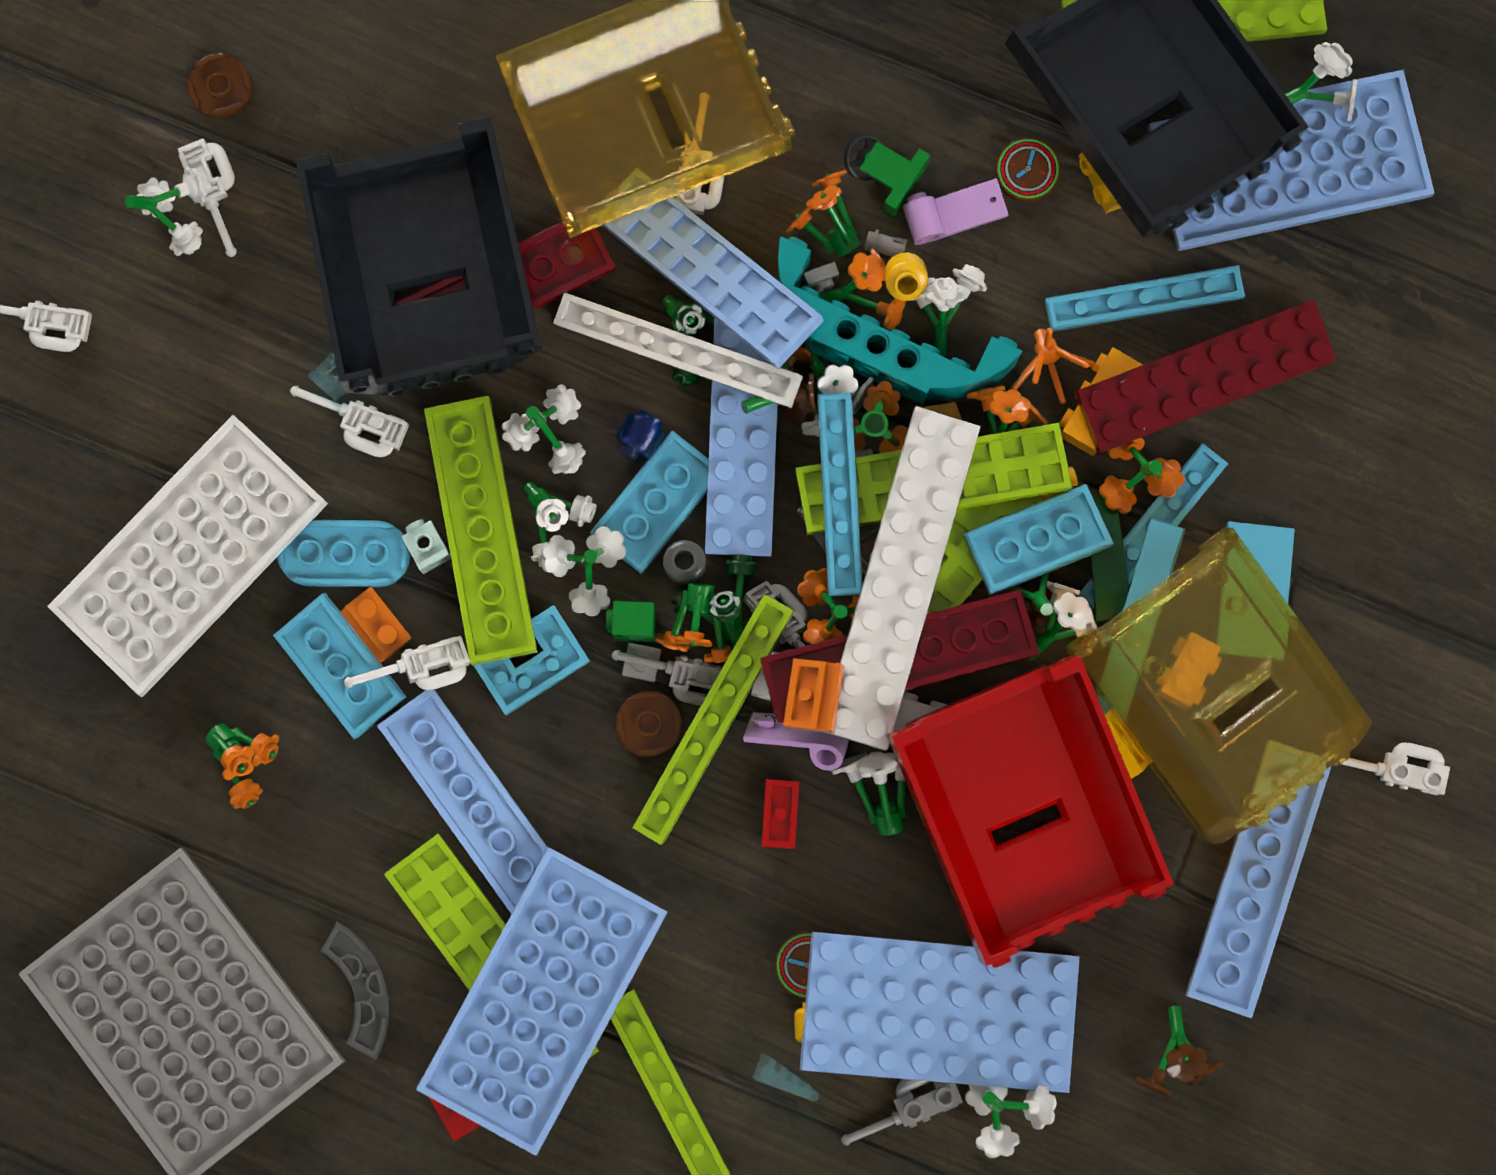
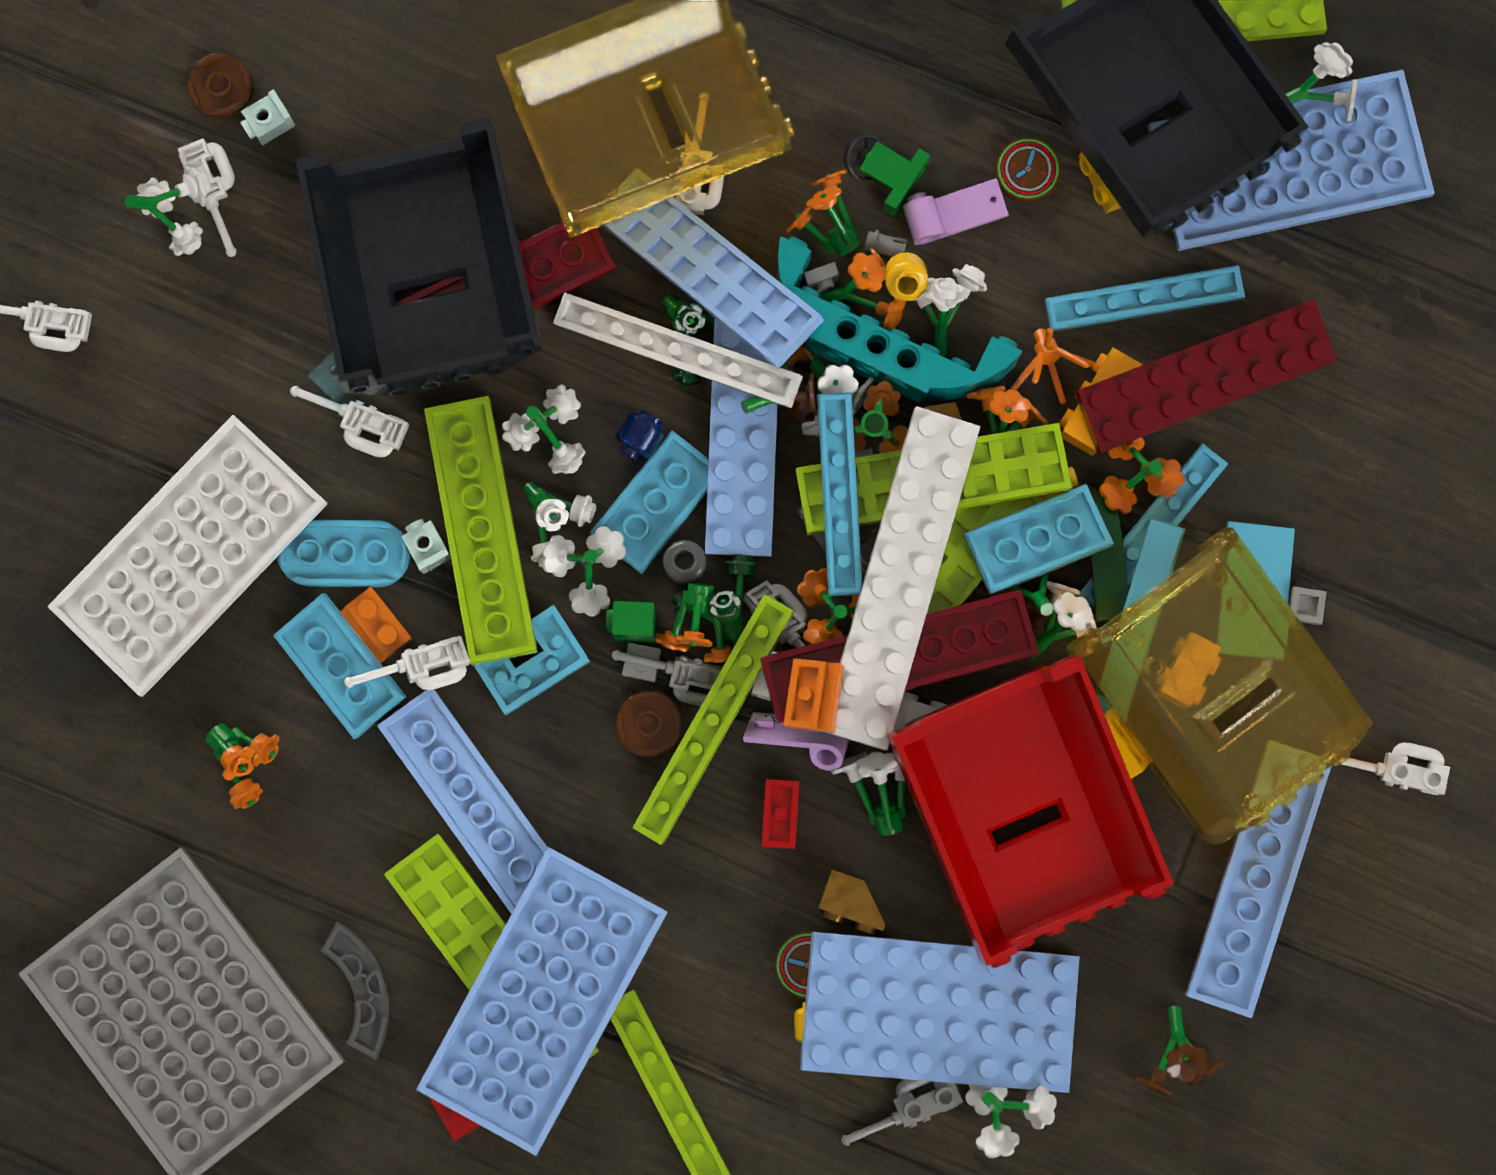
(276, 123): none -> light aqua brick
(776, 1075): clear light blue slope -> none
(850, 899): none -> pearl gold slope
(1308, 604): none -> light grey plate

